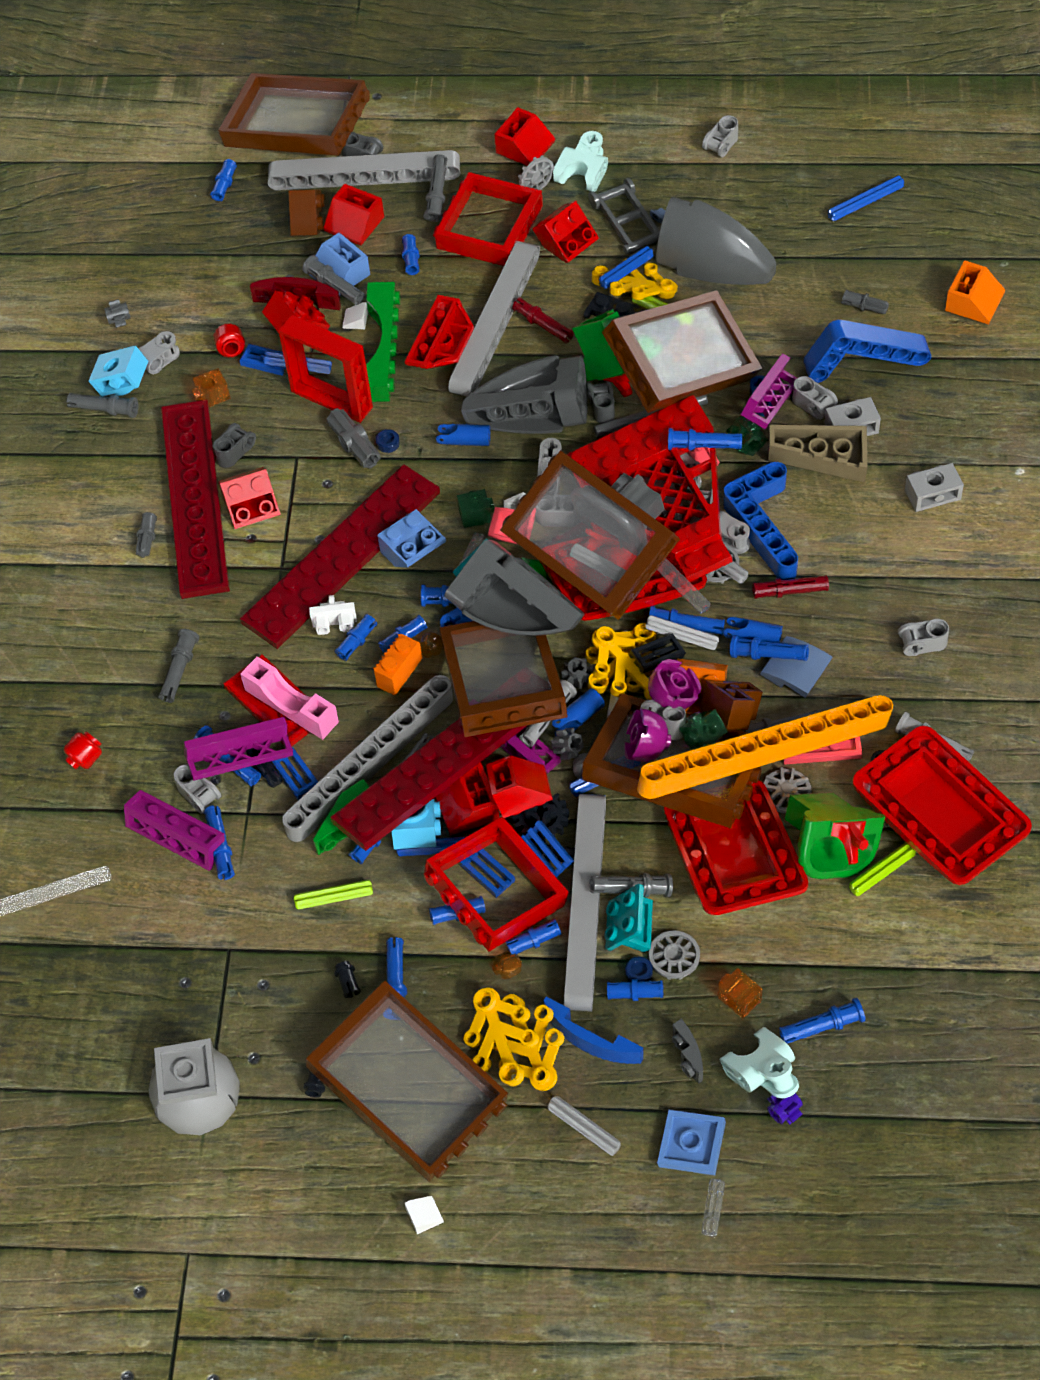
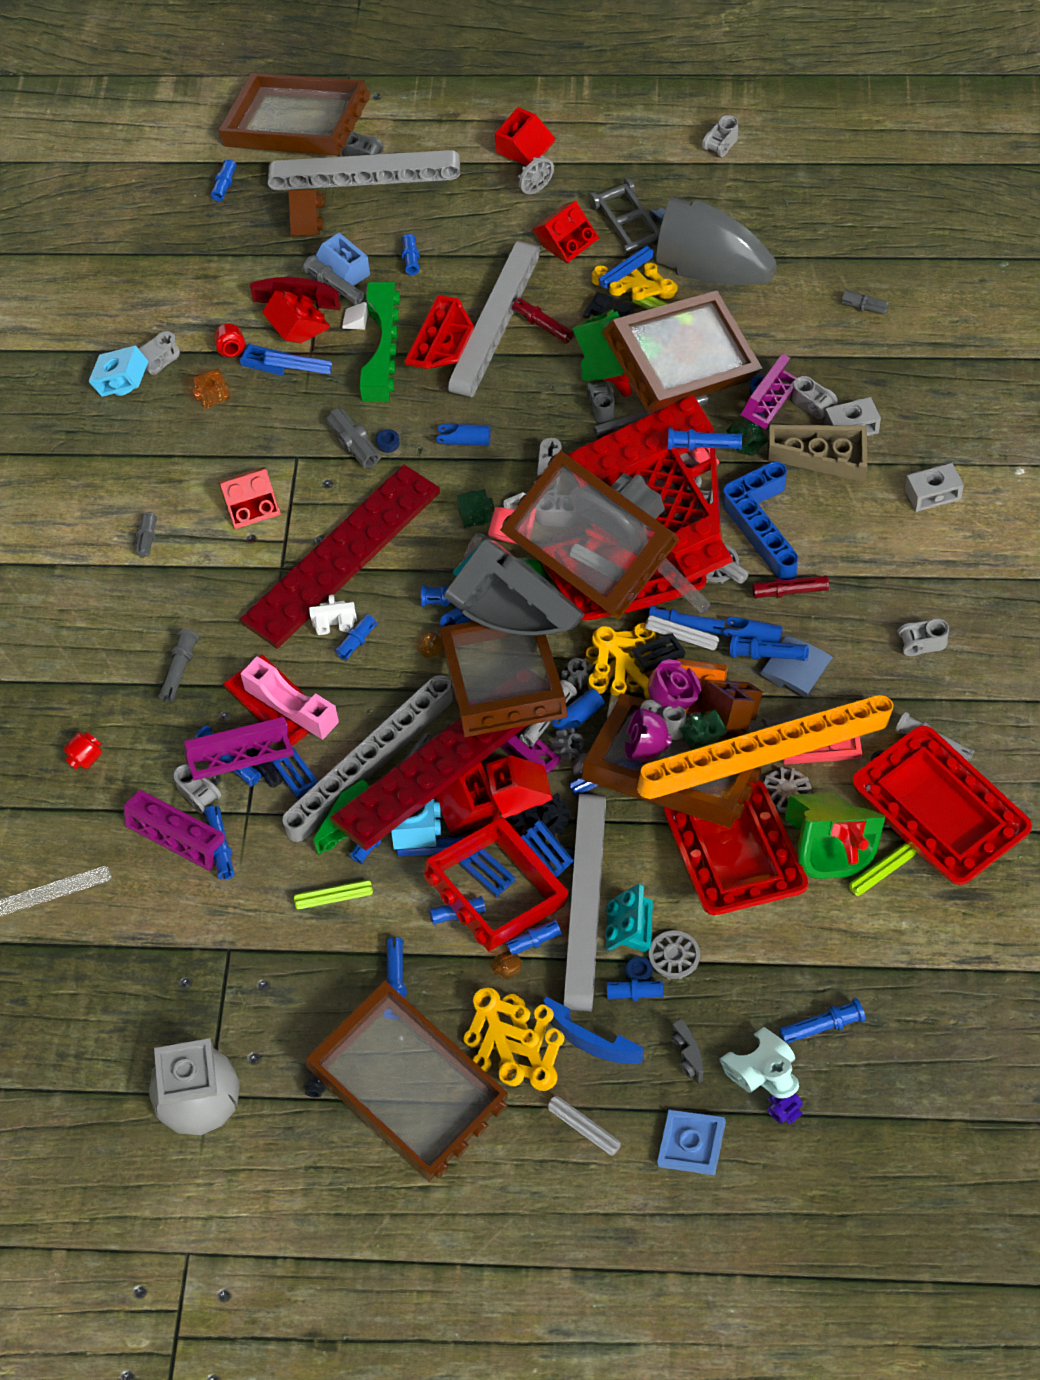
(112, 405): dark grey pin -> none
(117, 313): dark grey gear -> none
(195, 500): dark red plate -> none
(232, 446): dark grey piece -> none
(347, 979): black pin -> none
(354, 214): red slope -> none
(358, 399): red window -> none
(397, 664): orange brick -> none
(409, 540): medium blue slope -> none
(410, 630): blue pin -> none
(423, 1213): white slope -> none
(435, 196): dark grey pin -> none
(479, 248): red window -> none
(532, 397): dark grey panel -> none
(584, 160): light aqua piece -> none
(619, 884): dark grey pin -> none
(713, 1207): clear axle -> none
(734, 533): light grey piece -> none
(739, 992): clear orange brick -> none
(865, 198): blue axle -> none
(866, 341): blue beam -> none
(974, 293): orange slope -> none

